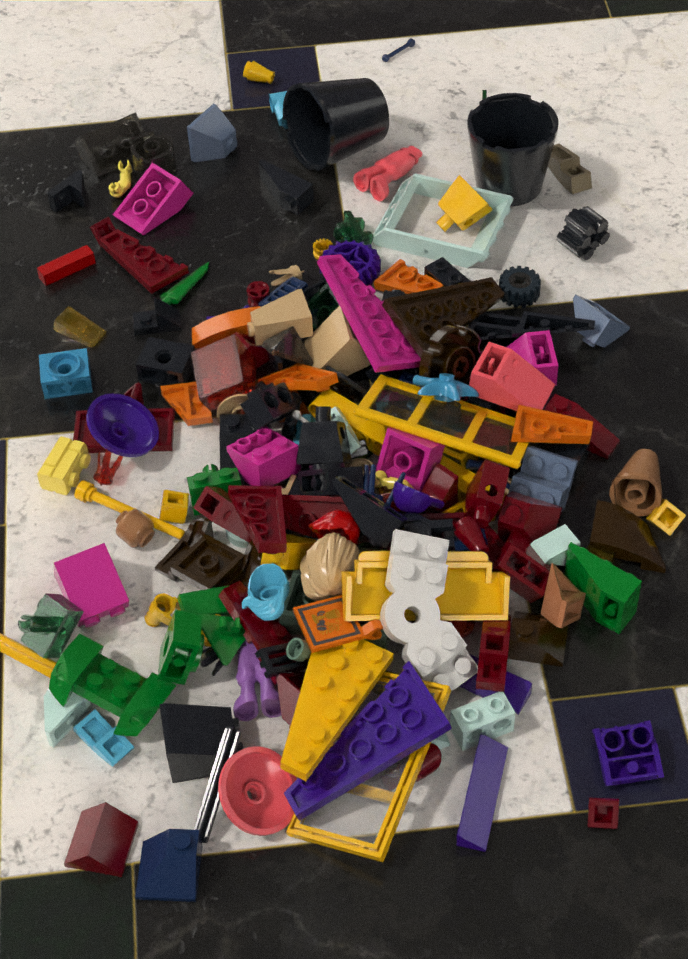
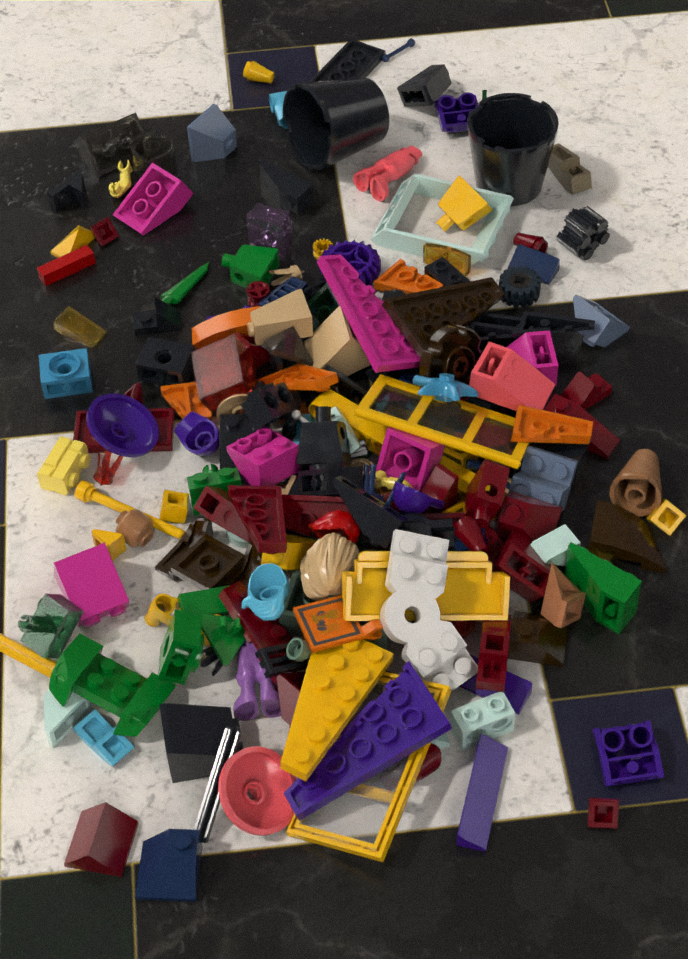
(76, 239): none -> yellow slope
(114, 542): none -> yellow slope
(142, 261): dark red wing -> none
(198, 434): none -> dark purple cap
(251, 264): none -> green torso
(270, 228): none -> clear purple brick
(351, 62): none -> black tile
(352, 229): clear green hips -> none
(425, 86): none -> black slope
(454, 112): none -> dark purple slope
(457, 258): none -> clear yellow slope
(531, 241): none -> dark red cone
(544, 264): none -> dark blue slope
(587, 390): none -> dark red slope

